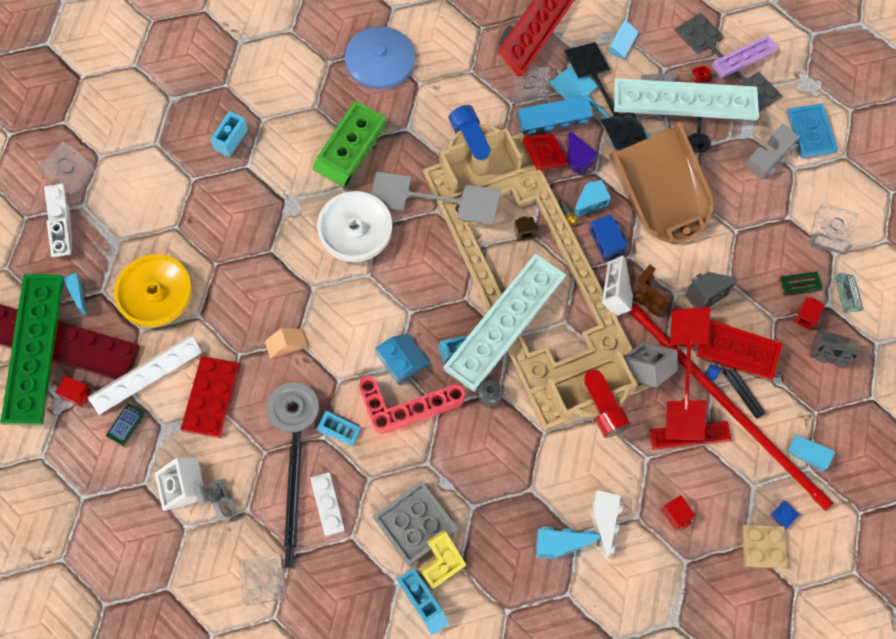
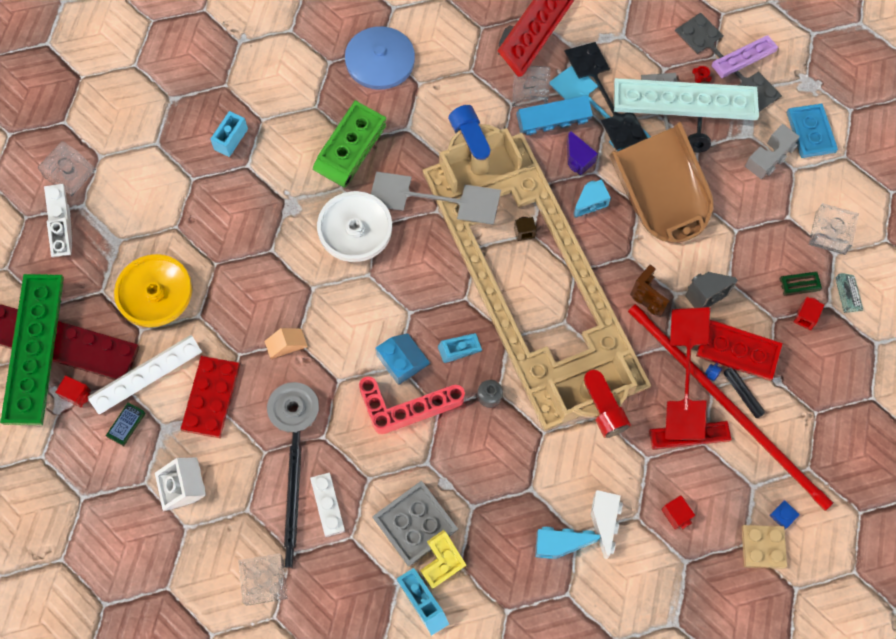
(75, 287): medium azure slope -> none
(216, 493): light grey piece -> none
(341, 422): medium azure slope -> none
(504, 322): light aqua plate -> none
(545, 151): red plate -> none
(571, 218): piece -> none
(608, 237): blue brick -> none
(617, 287): white slope -> none
(623, 40): medium azure slope -> none
(652, 363): light grey slope -> none
(811, 452): medium azure slope -> none
(834, 349): dark grey slope -> none

